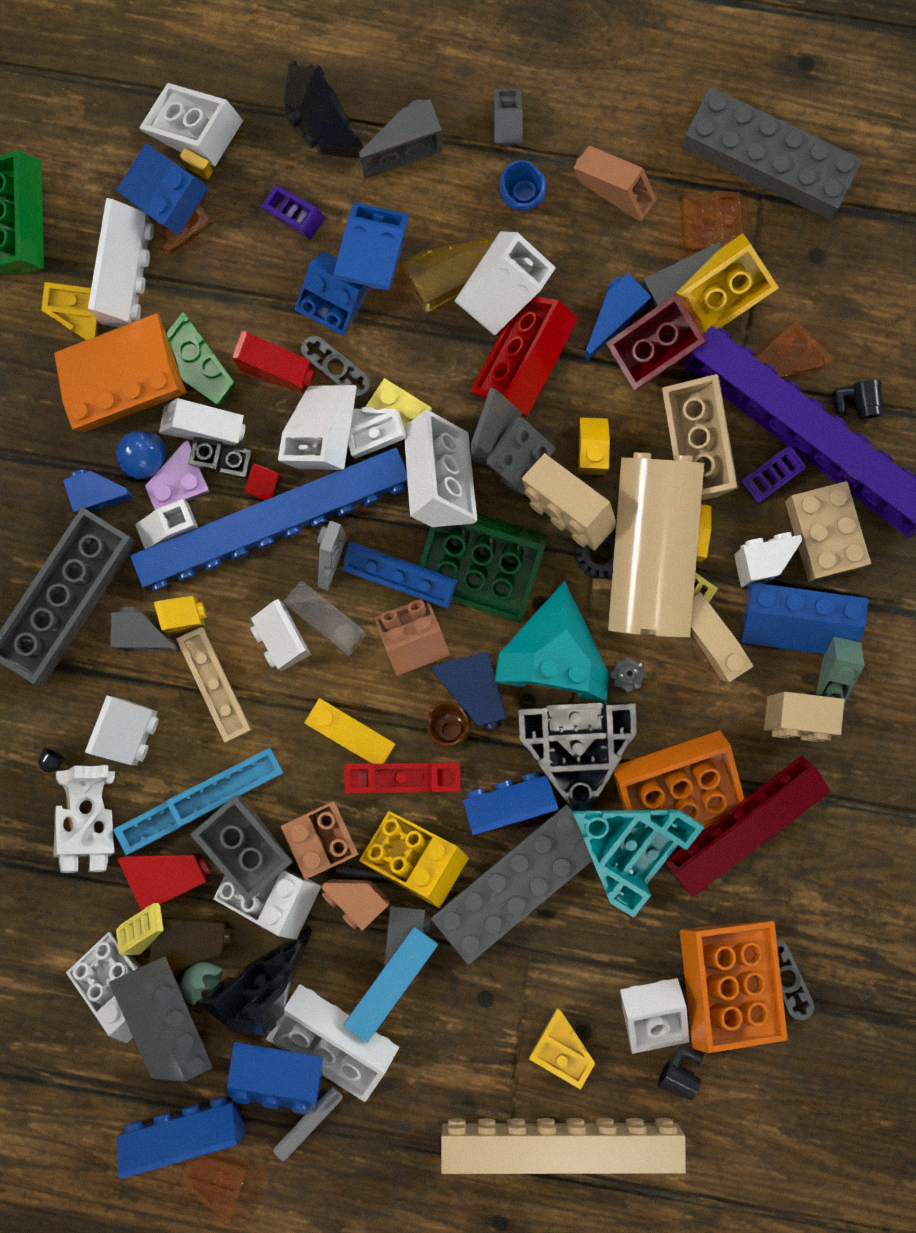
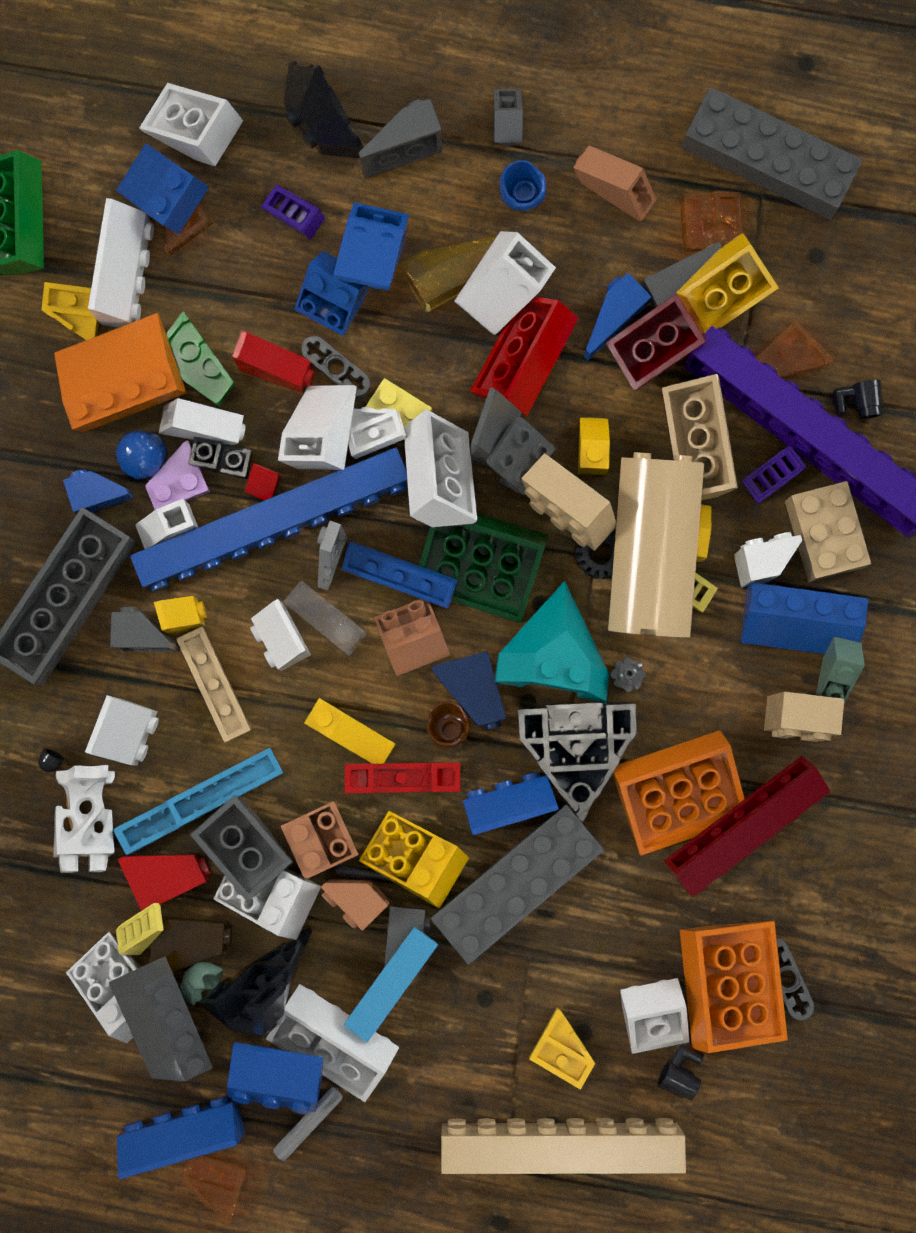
(196, 164): yellow tile -> none
(632, 847): teal wedge -> none
(717, 641): tan slope -> none

